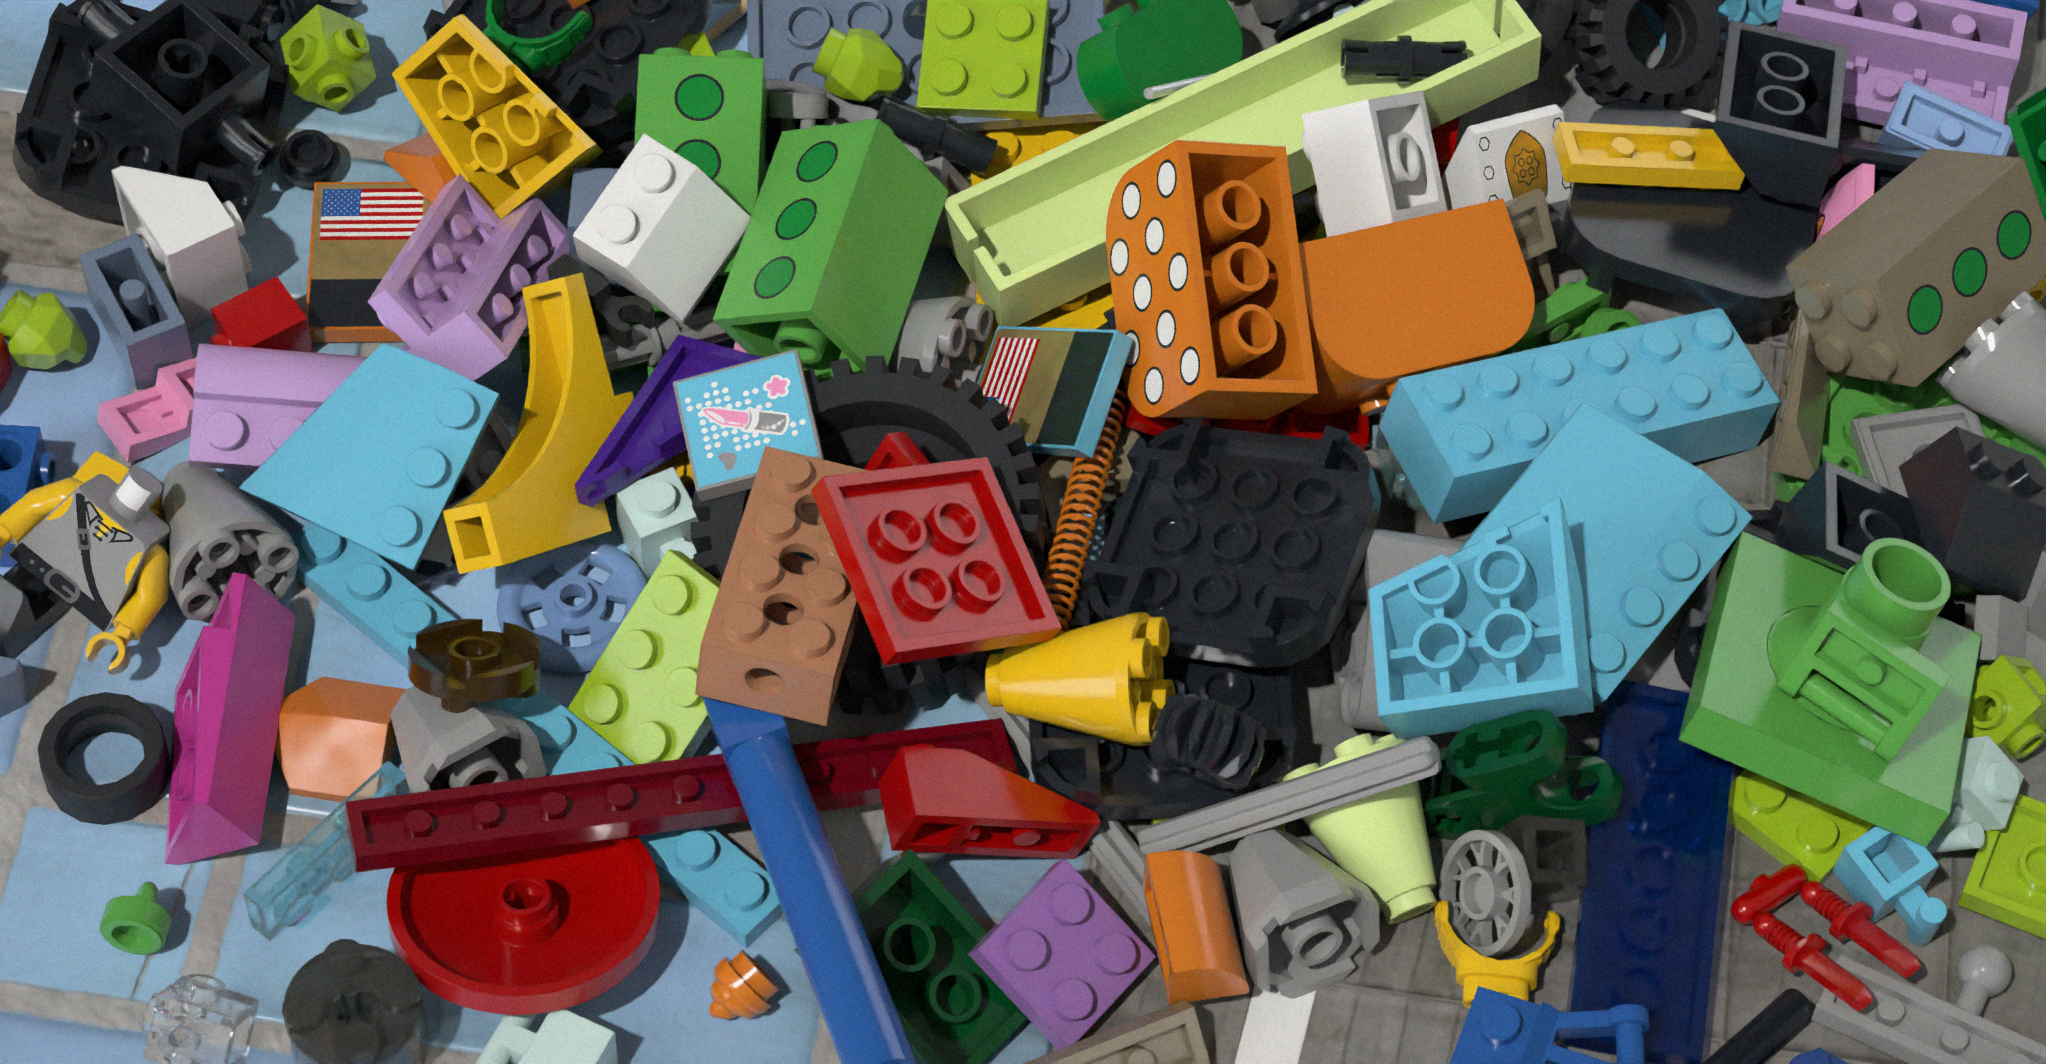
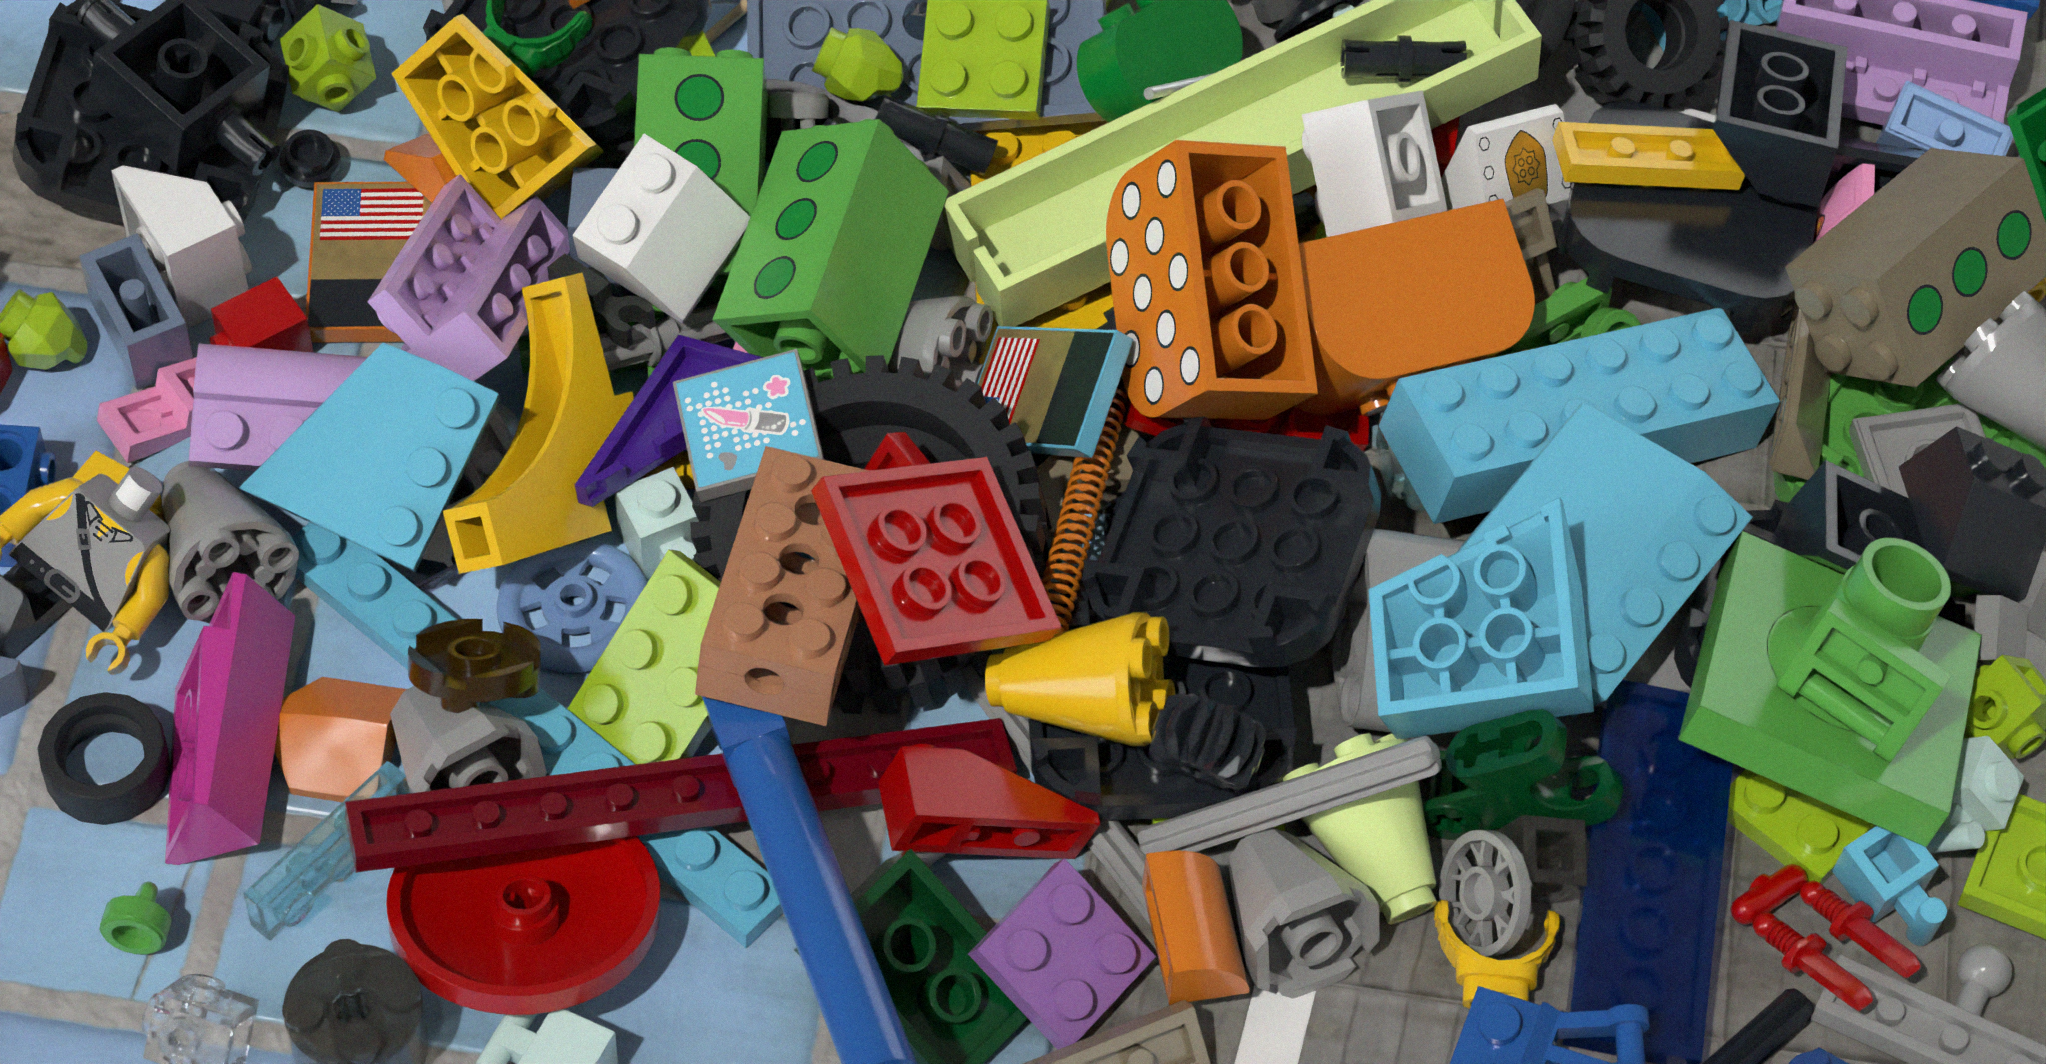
(740, 988): orange plate -> none

